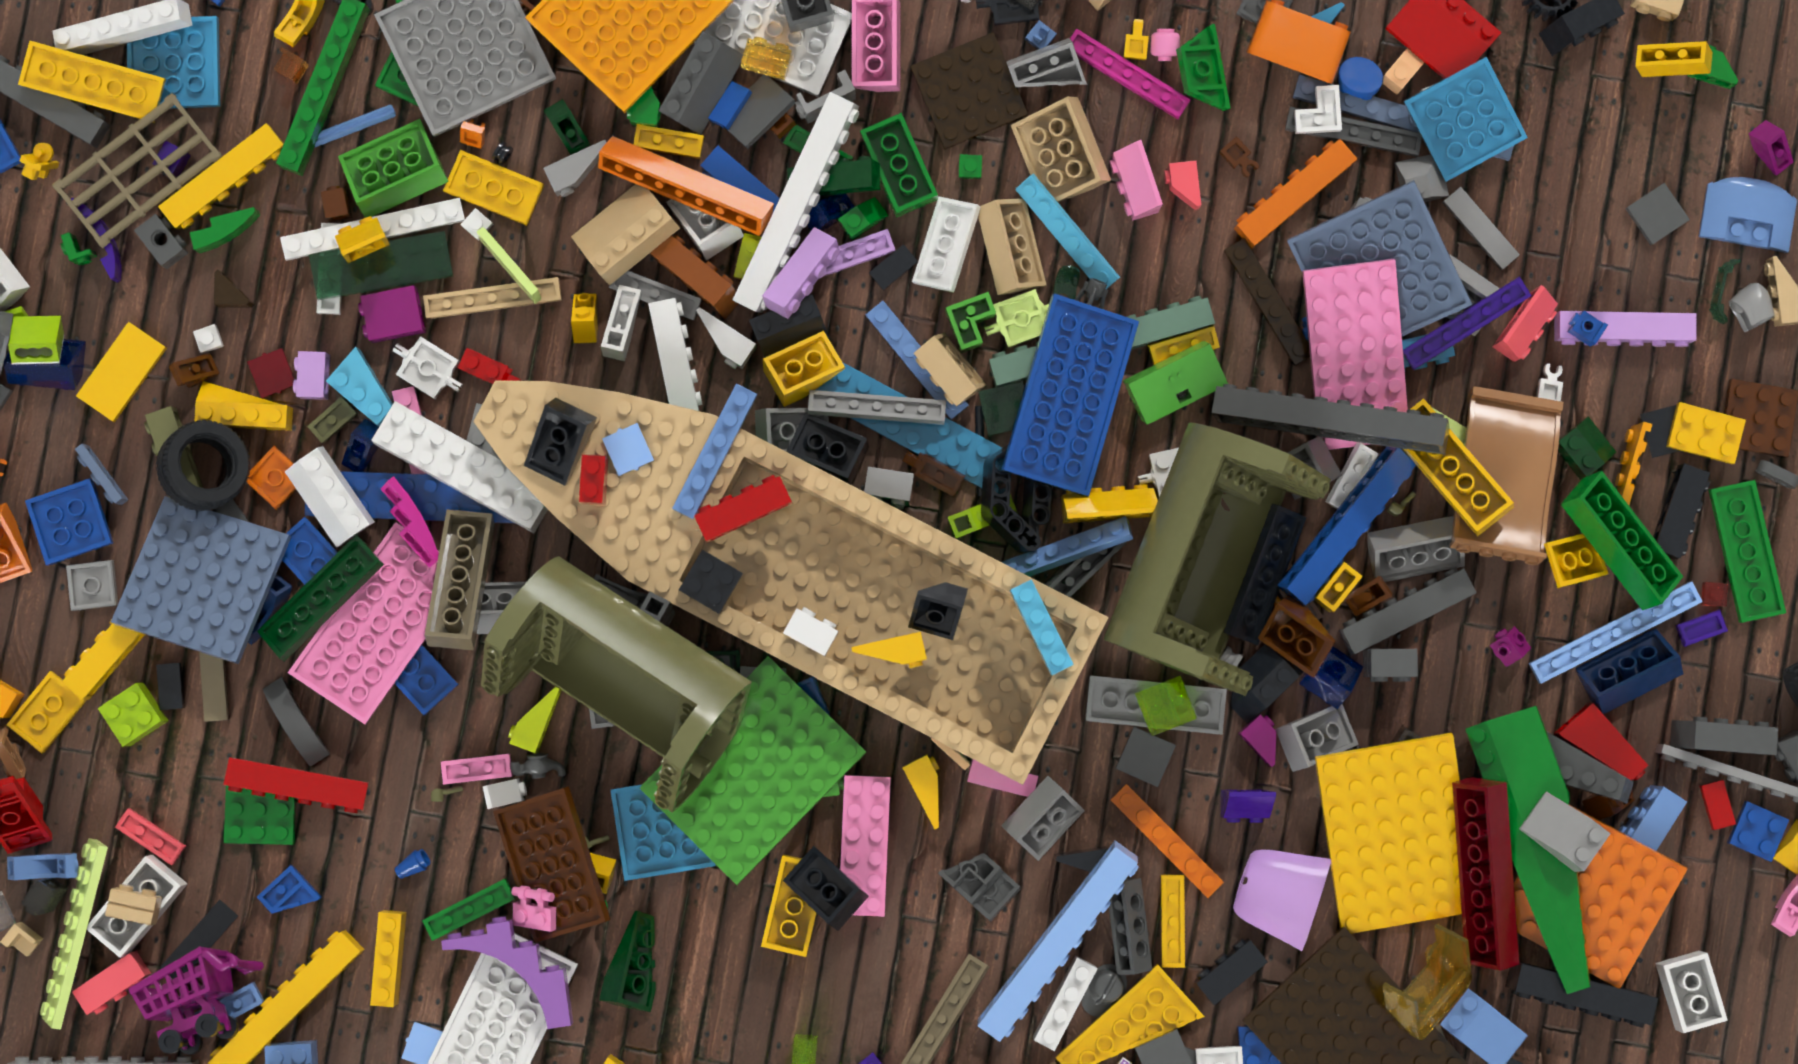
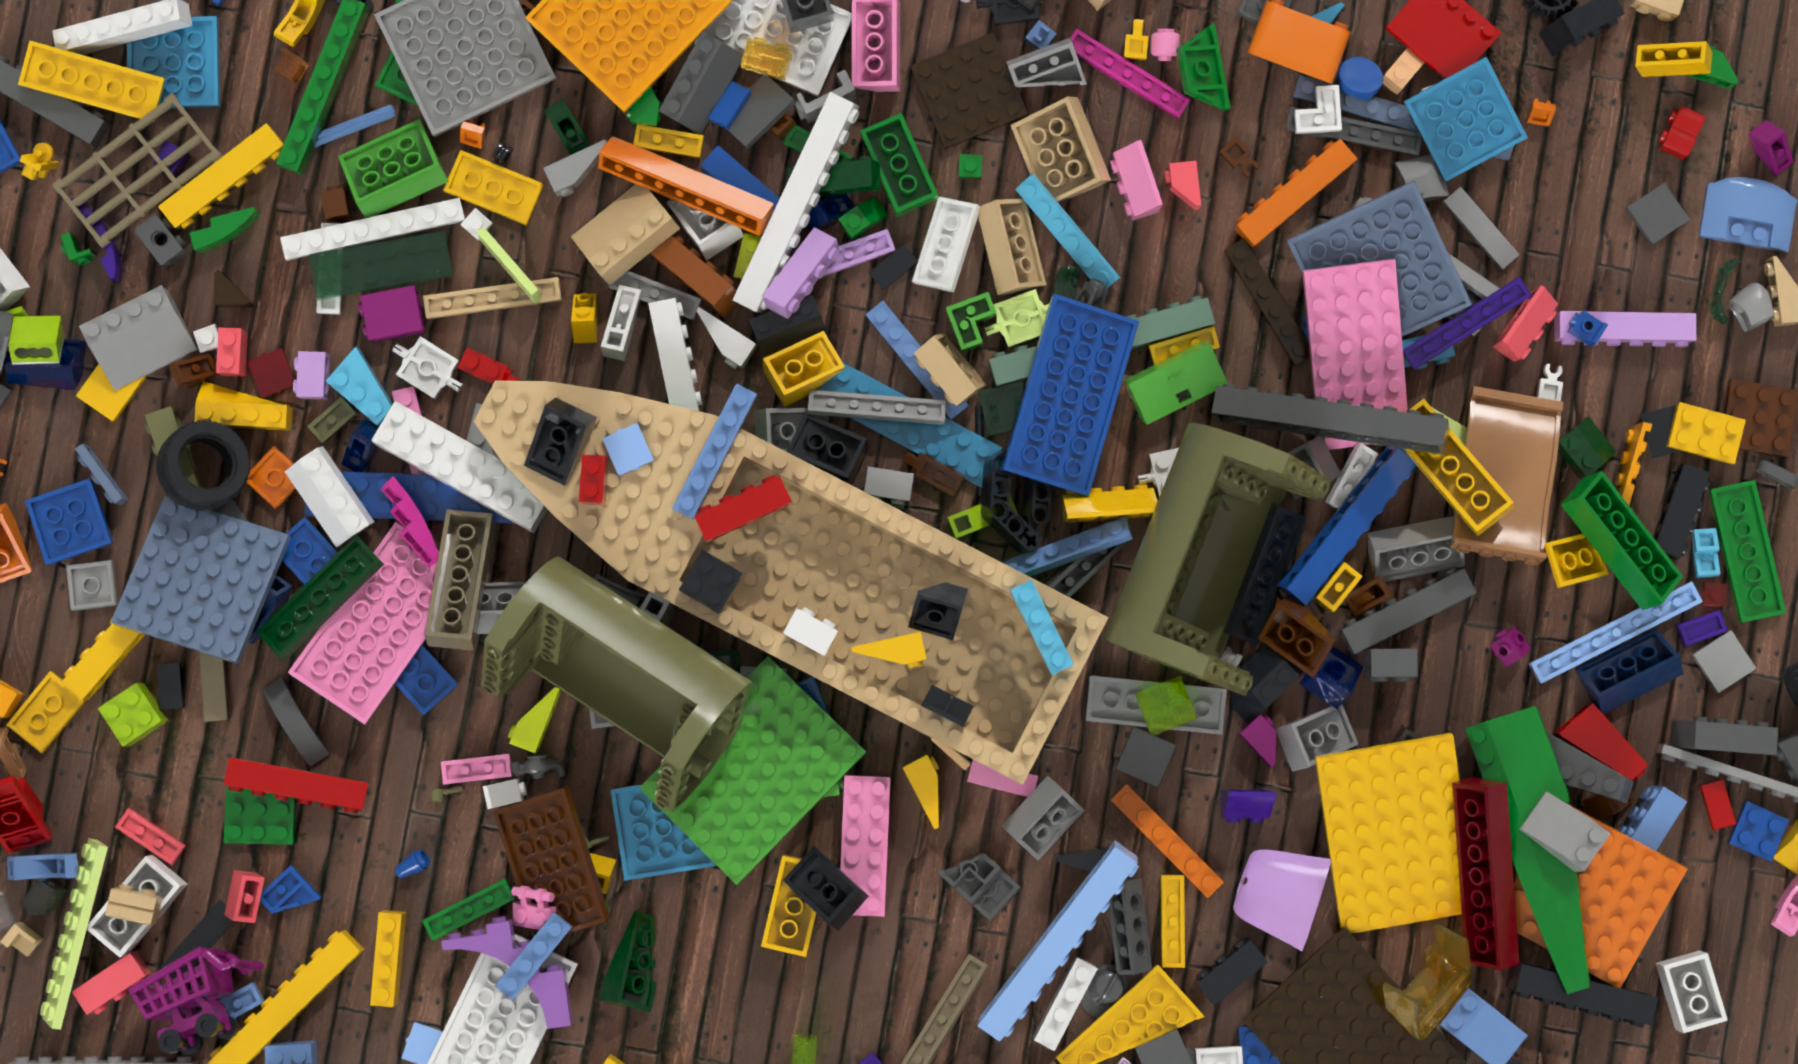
(138, 337): none -> light grey slope
(231, 352): none -> coral brick
(244, 896): none -> coral brick
(362, 239): yellow slope -> none
(533, 956): none -> medium blue plate
(947, 705): none -> black panel
(1396, 509): olive hand -> none
(1541, 113): none -> orange tile
(1681, 132): none -> red brick
(1705, 549): none -> medium azure slope
(1723, 661): none -> light grey tile

